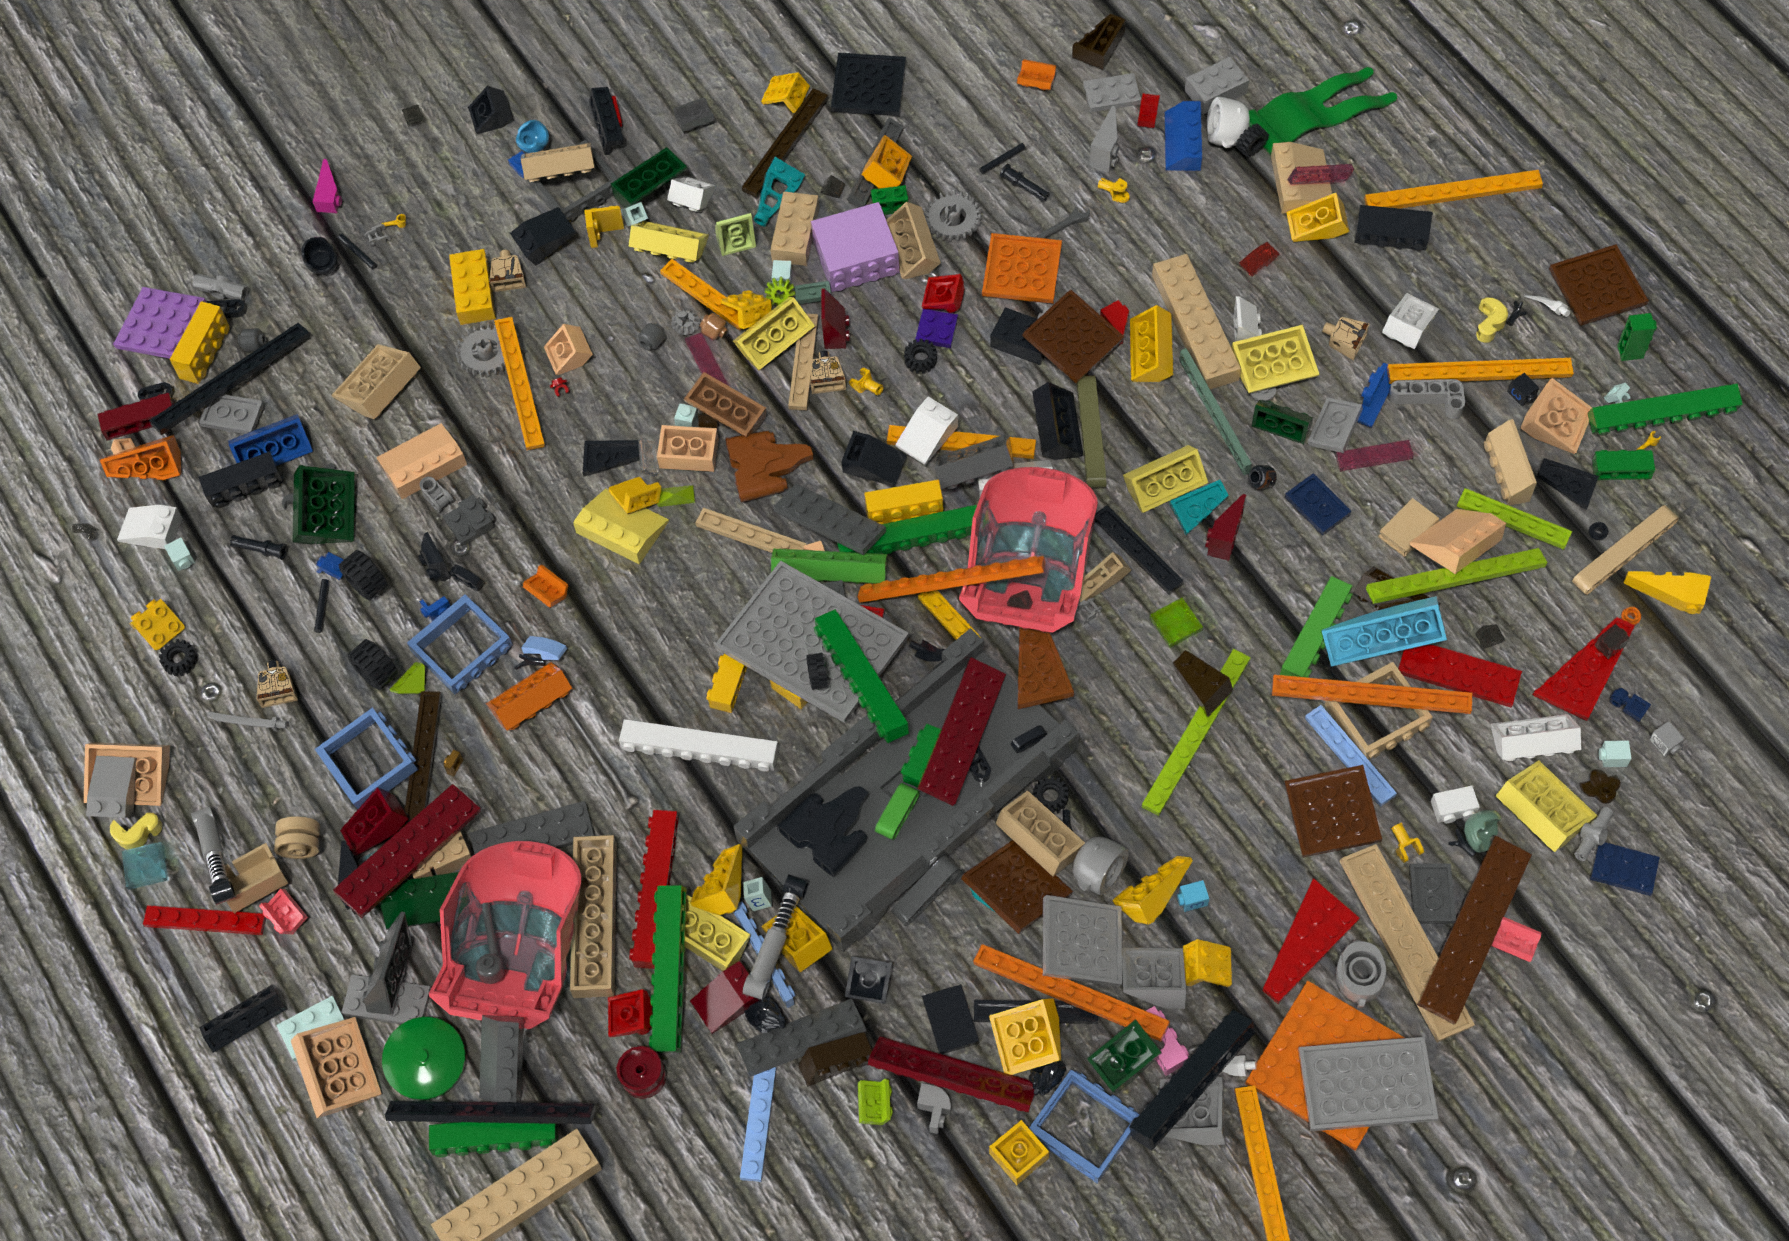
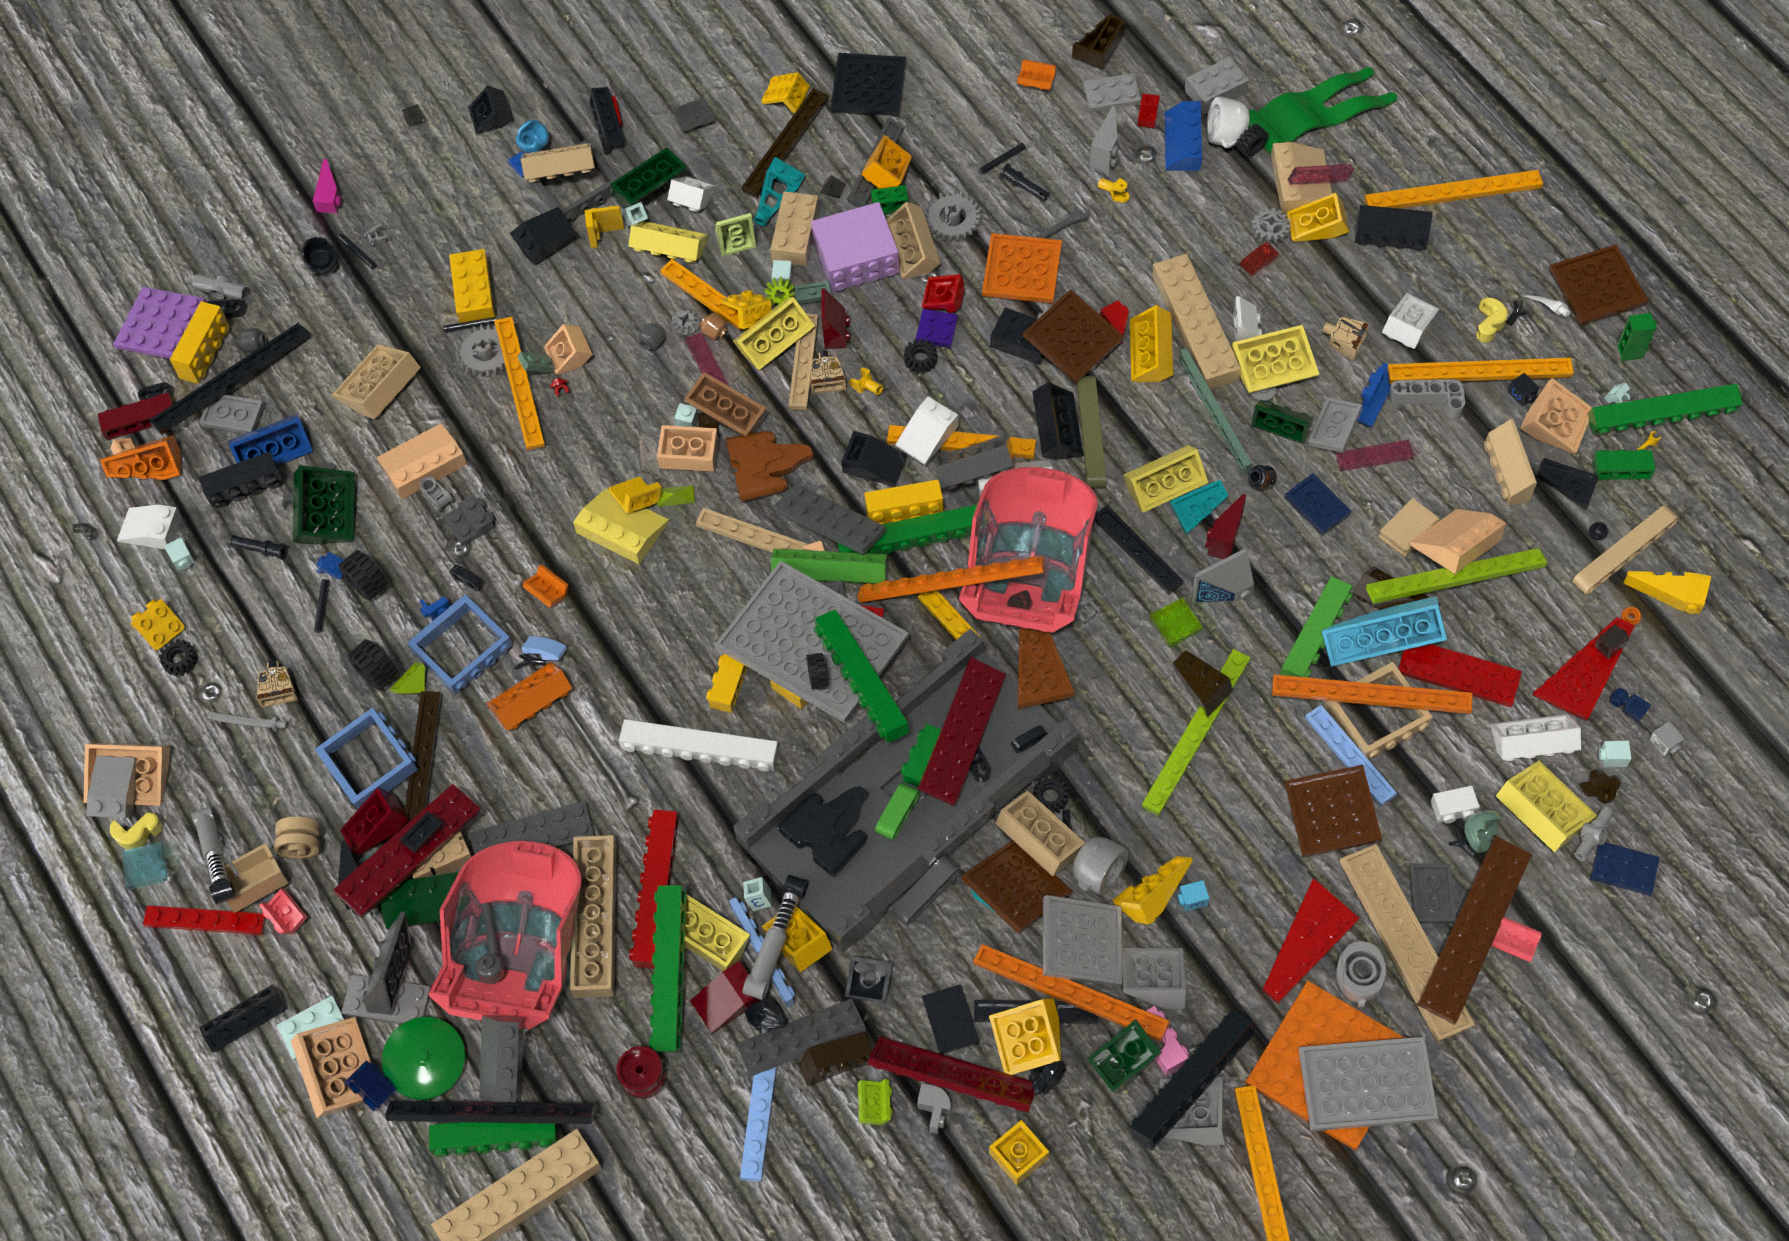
(370, 1085): none -> clear blue brick
(400, 221): yellow hand -> none
(421, 832): none -> black plate
(431, 557): black slope -> none
(453, 762): pearl gold plate -> none
(469, 324): none -> black bar
(506, 273): tan torso -> none
(536, 362): none -> sand green plate
(608, 454): black wing -> none
(629, 1013): red slope -> none
(723, 885): yellow wedge -> none
(926, 651): black bar -> none
(1061, 1150): medium blue window -> none
(1103, 576): tan slope -> none
(1207, 963): yellow bracket -> none
(1224, 581): none -> light grey slope
(1239, 1066): white bar -> none
(1271, 225): none -> light grey gear
(1404, 840): yellow piece -> none
(1489, 636): clear smoke slope -> none
(1516, 518): lime plate -> none

